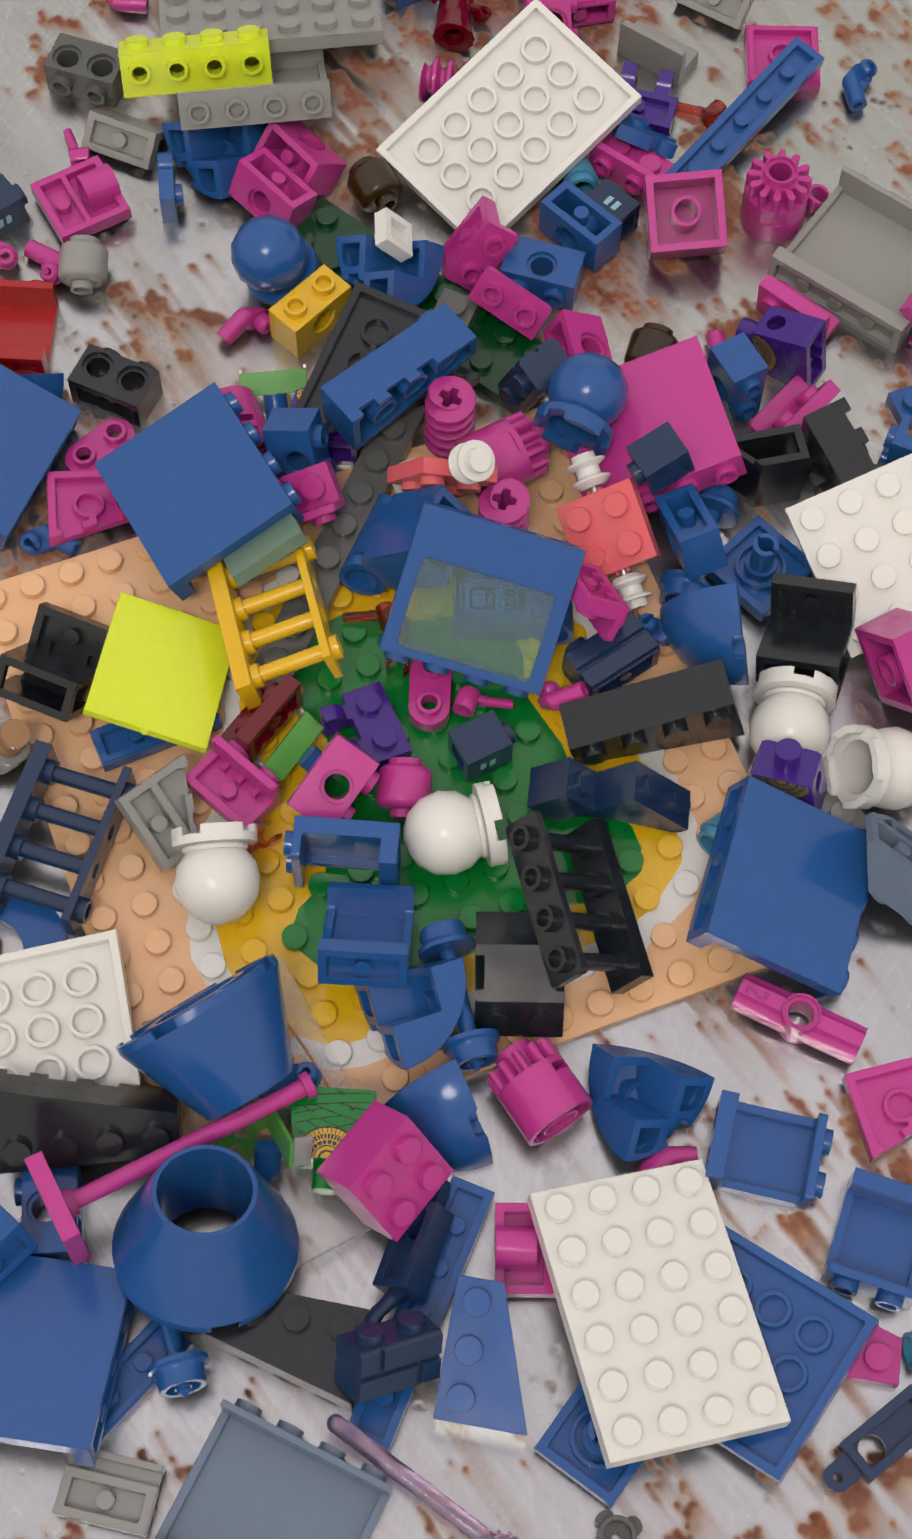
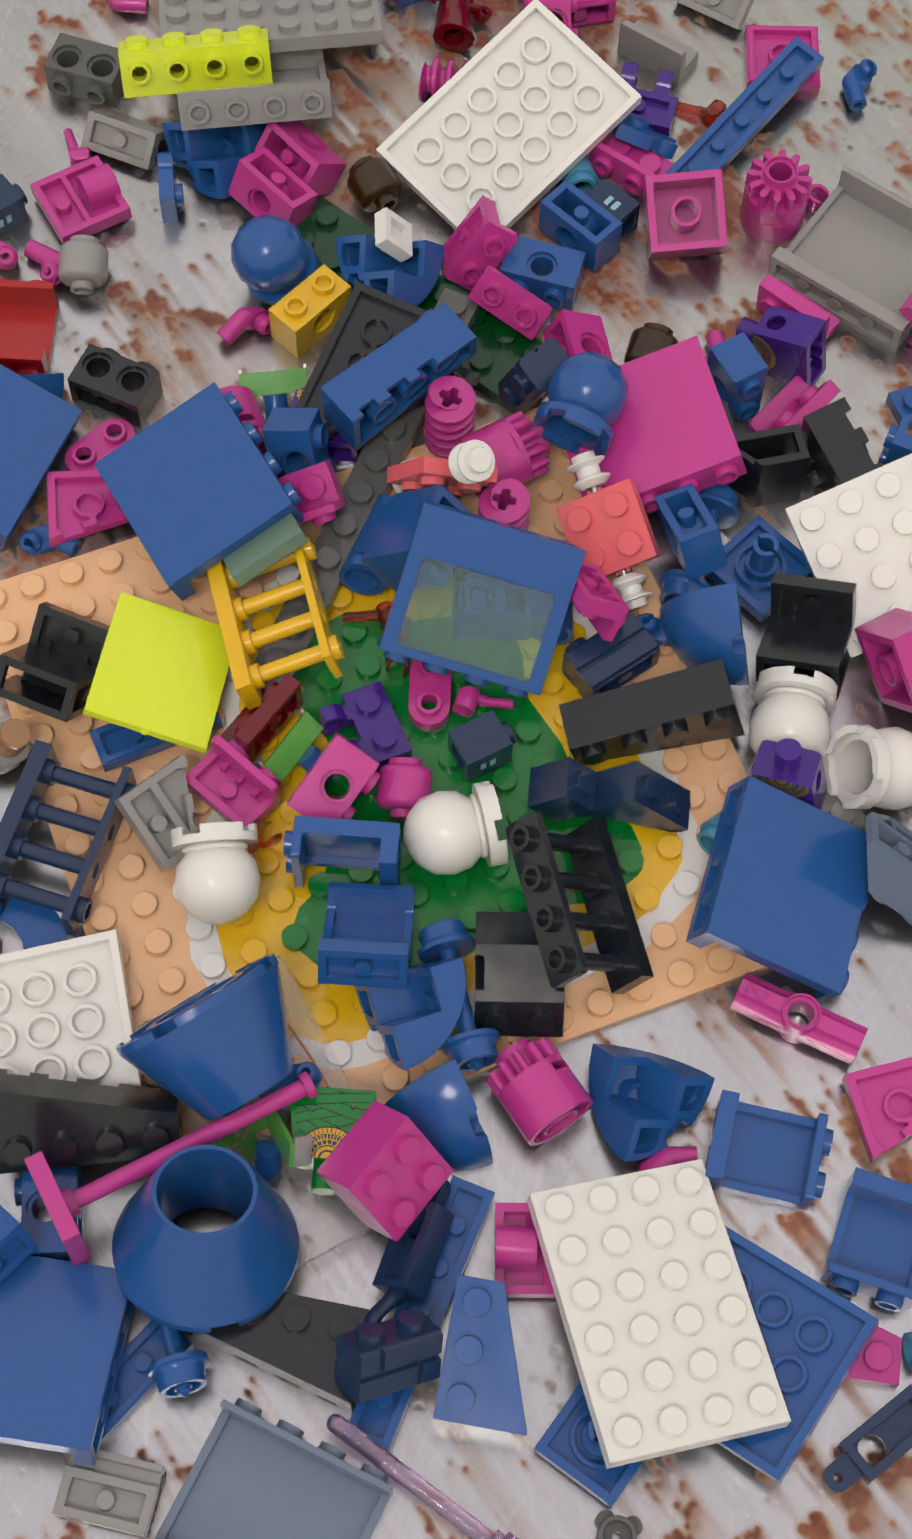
(552, 696): dark pink arm -> none
(659, 459): dark blue brick -> none

